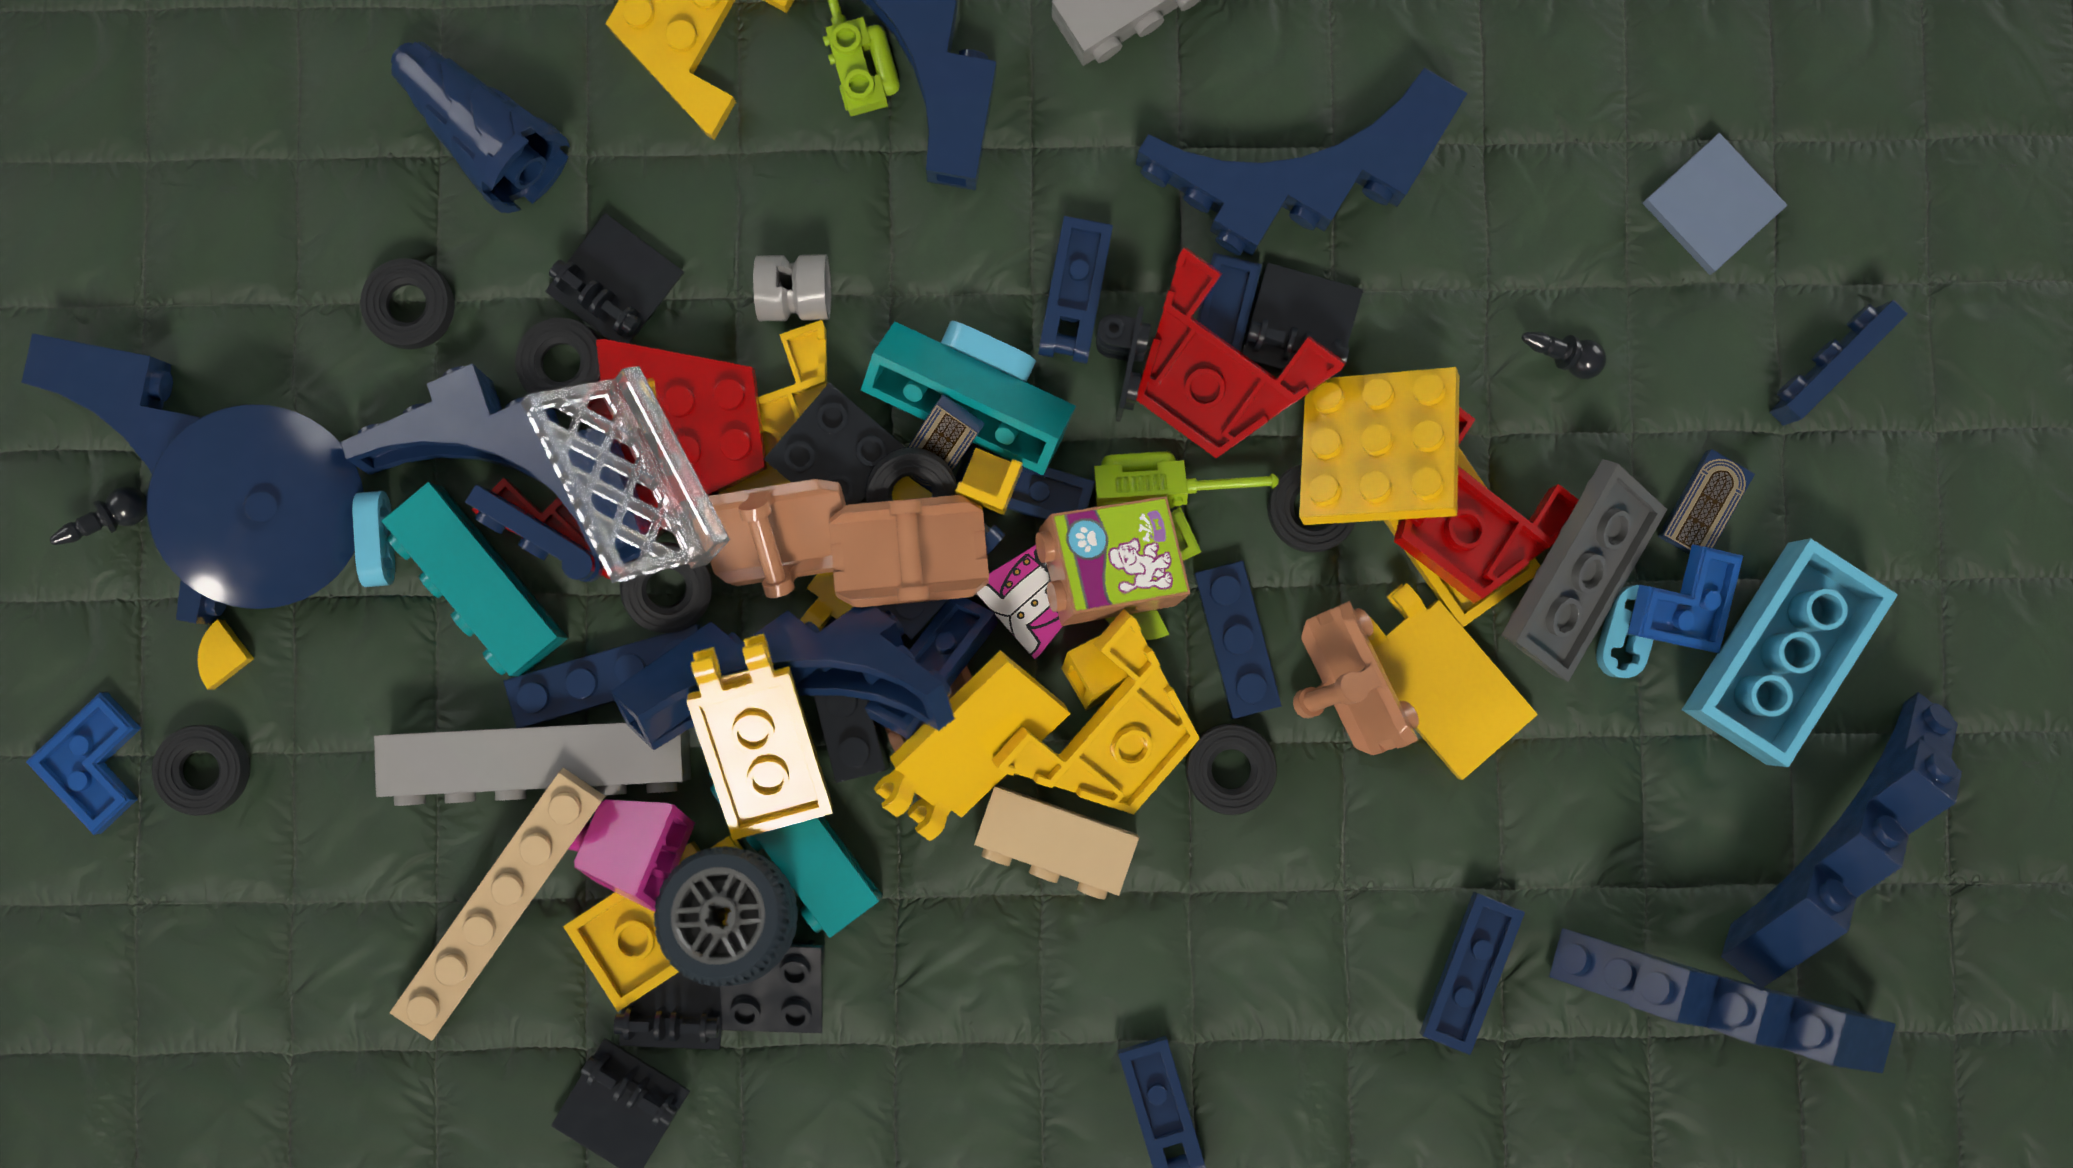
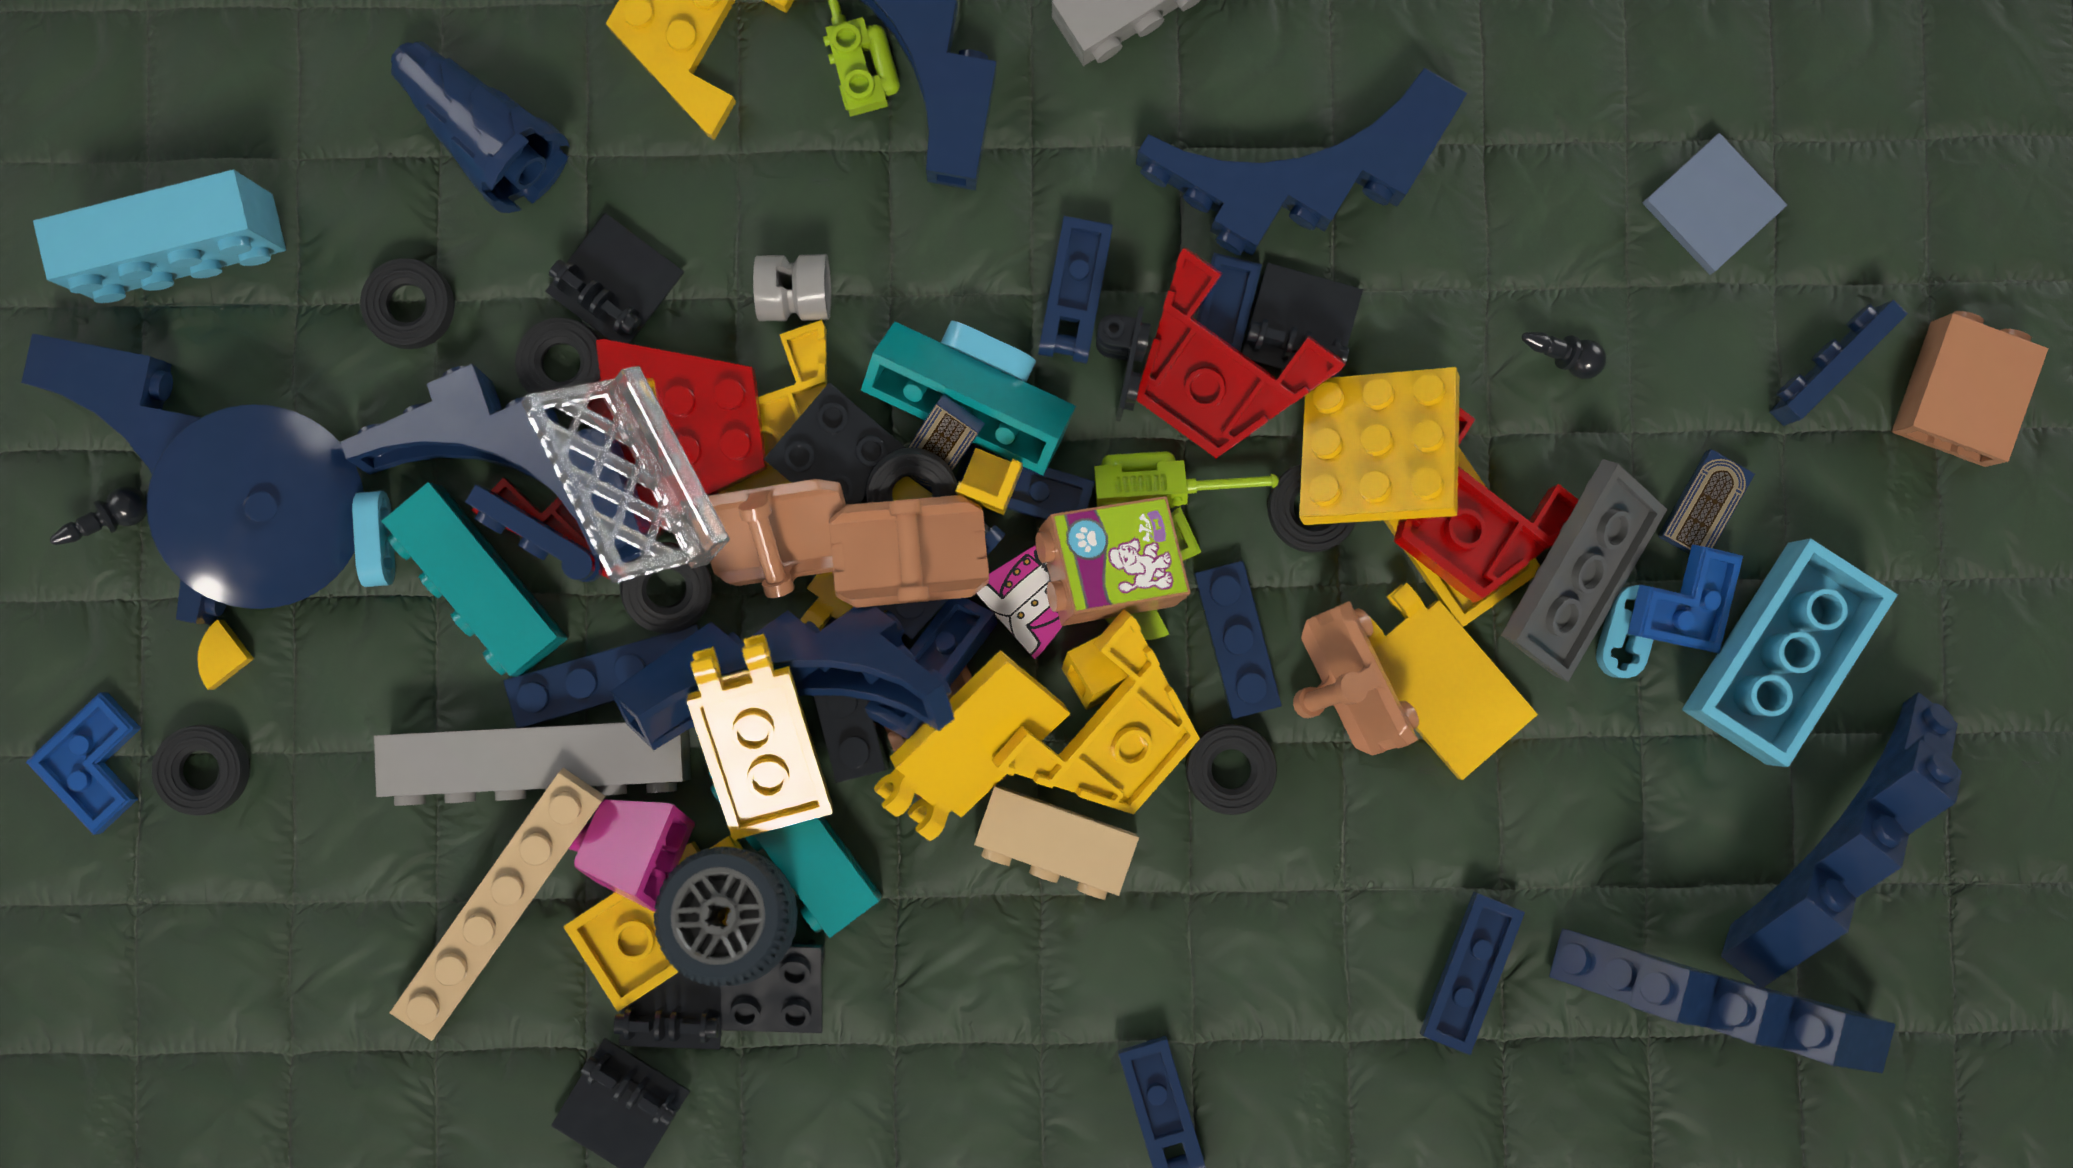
(160, 236): none -> medium azure brick
(1970, 389): none -> nougat brick

